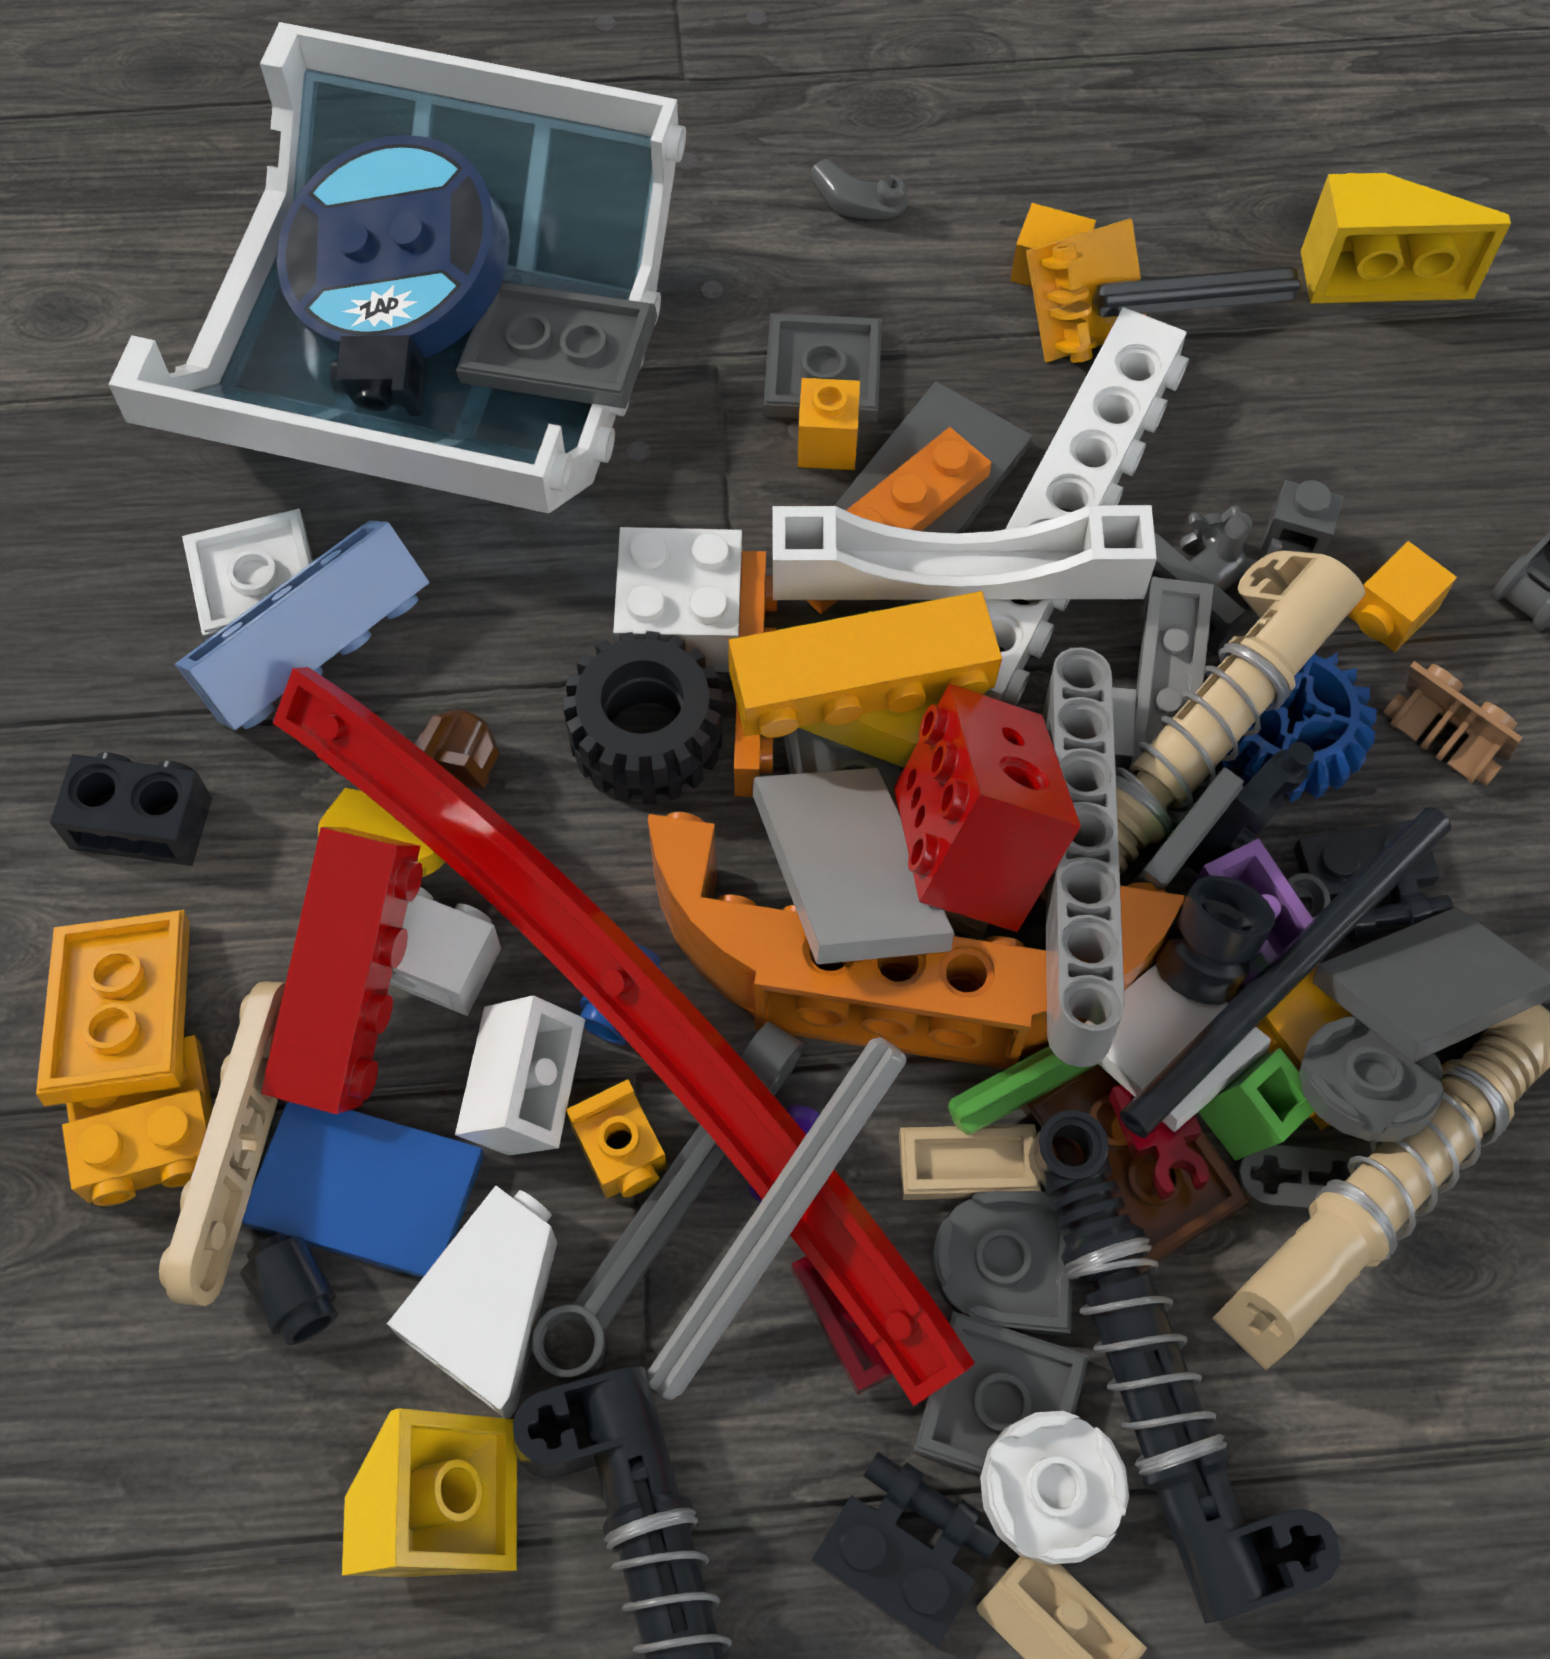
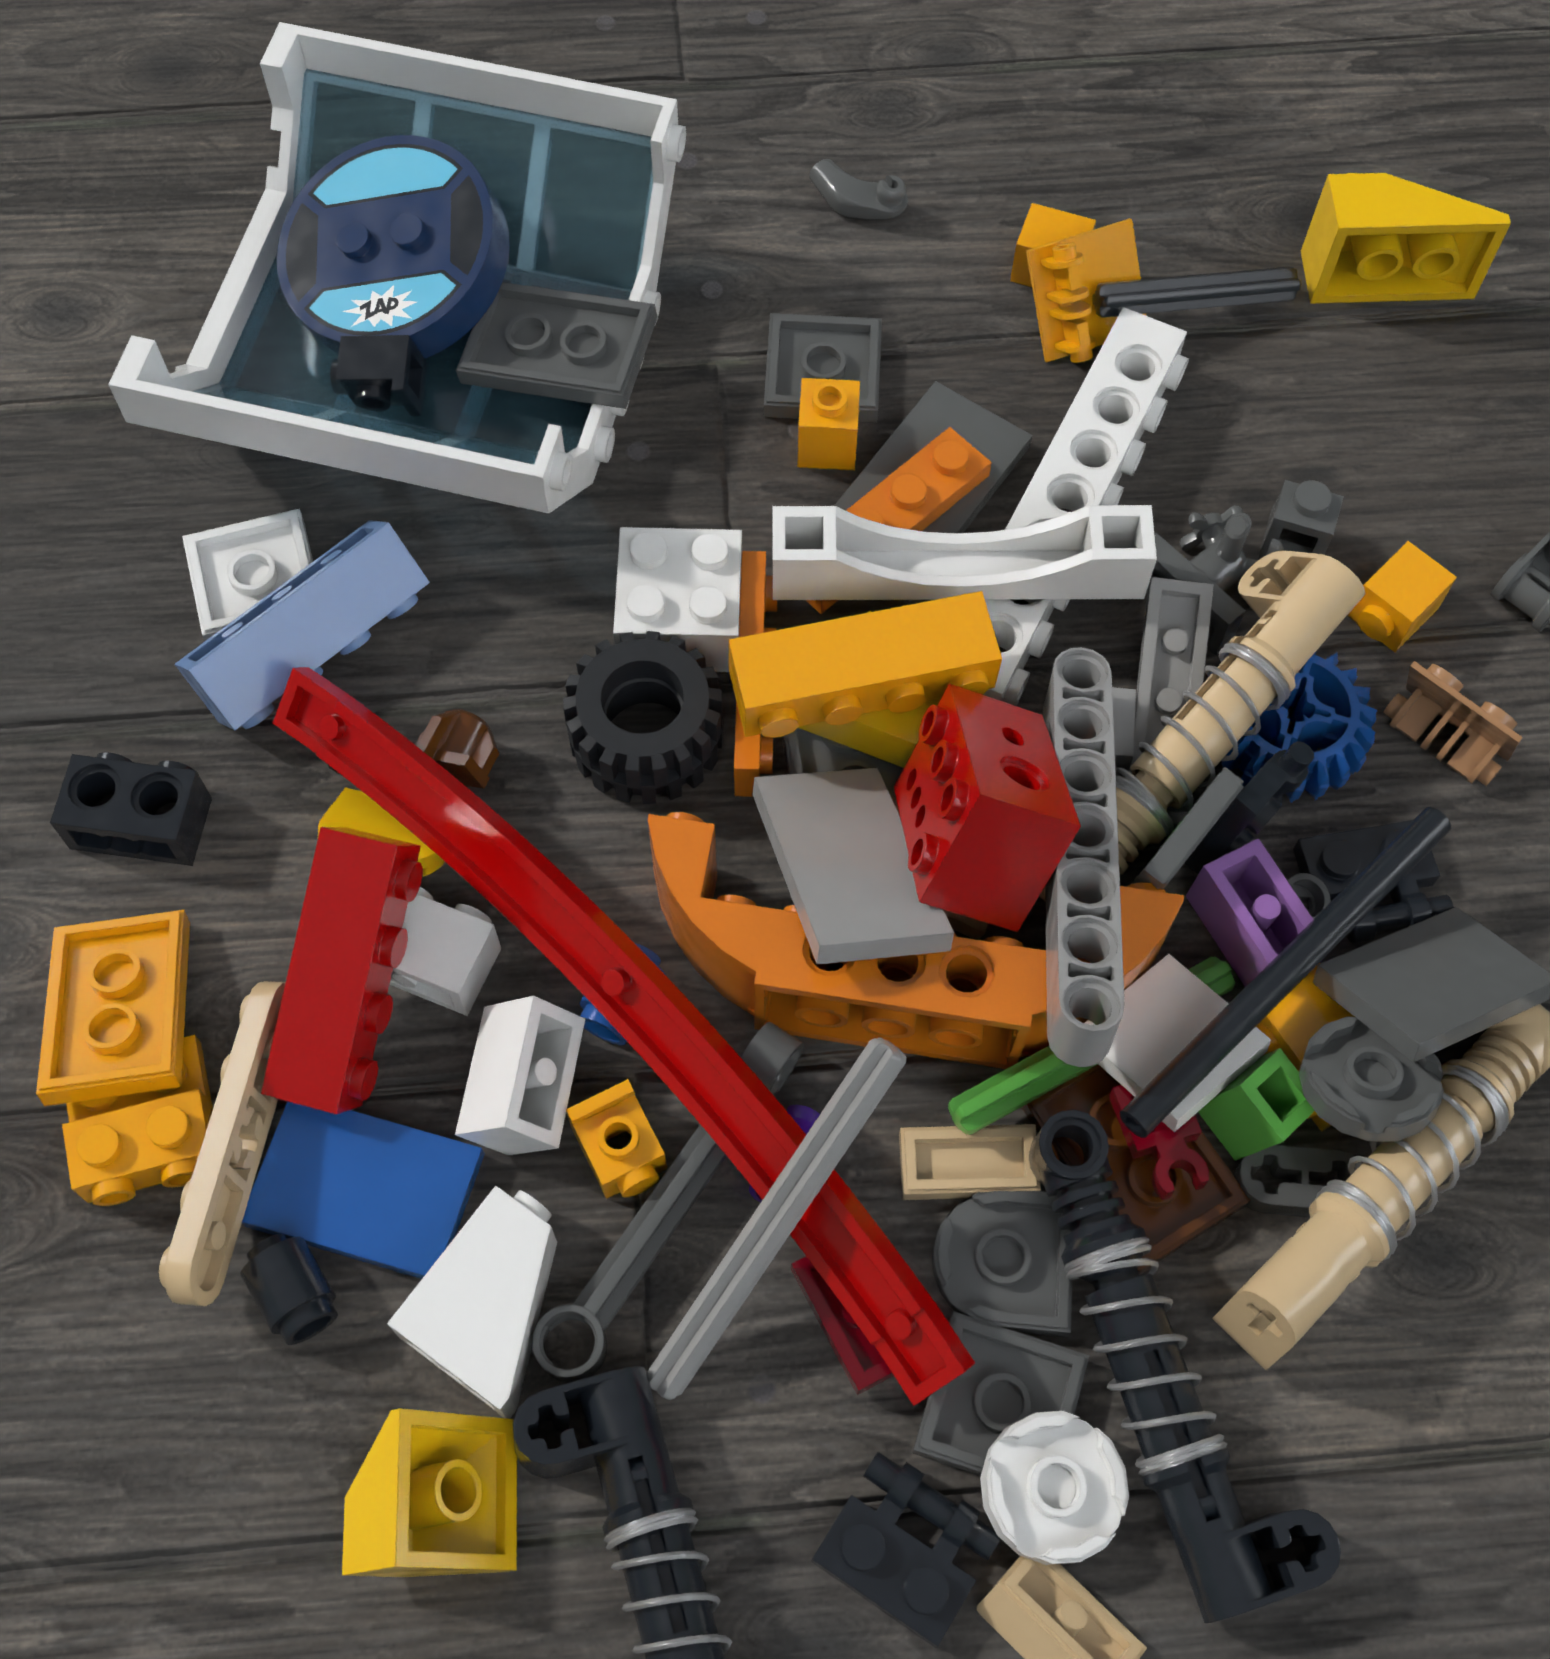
(1214, 939): black wheel -> none

